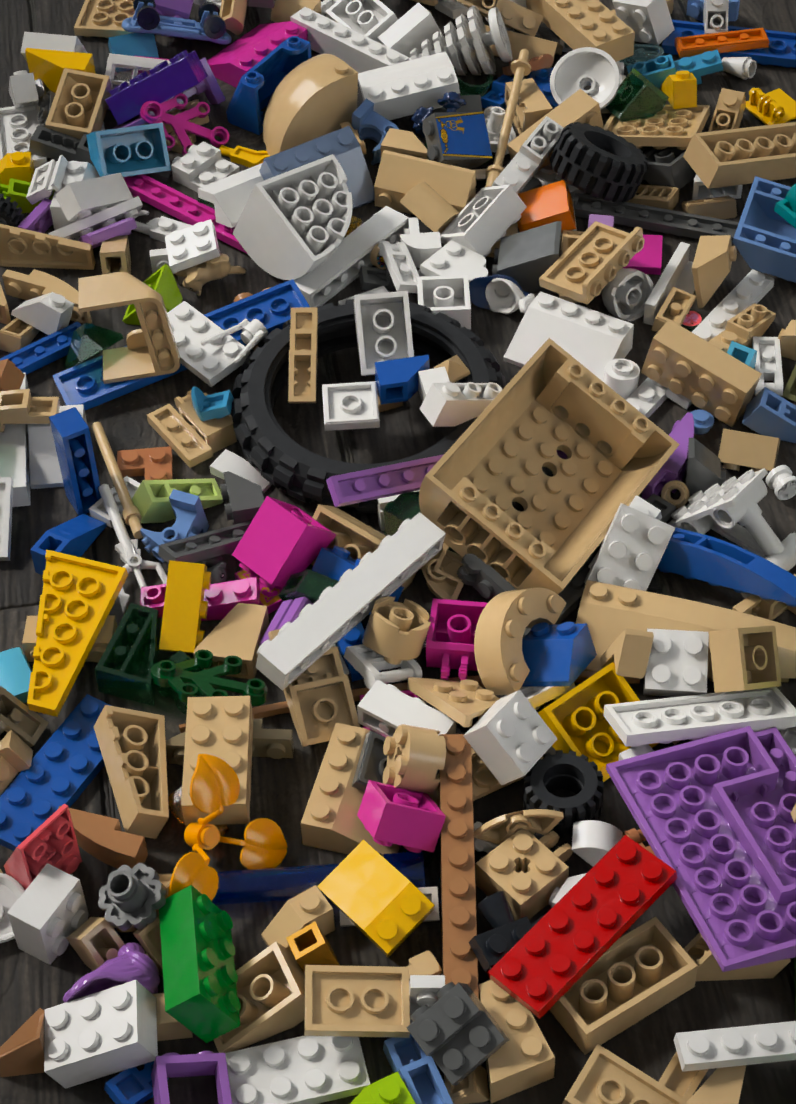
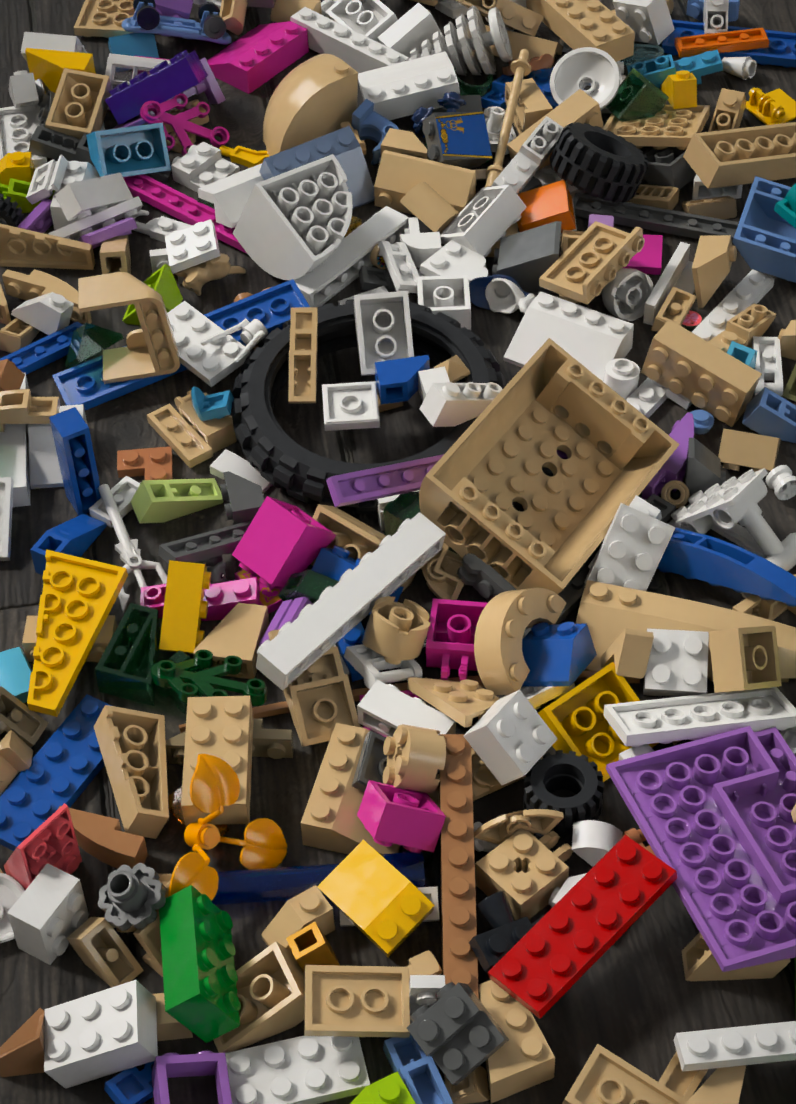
(128, 966): medium lavender hair -> none
(130, 512): tan bar -> none
(189, 522): medium blue tile -> none
(261, 81): blue windscreen -> none
(625, 985): tan brick -> none

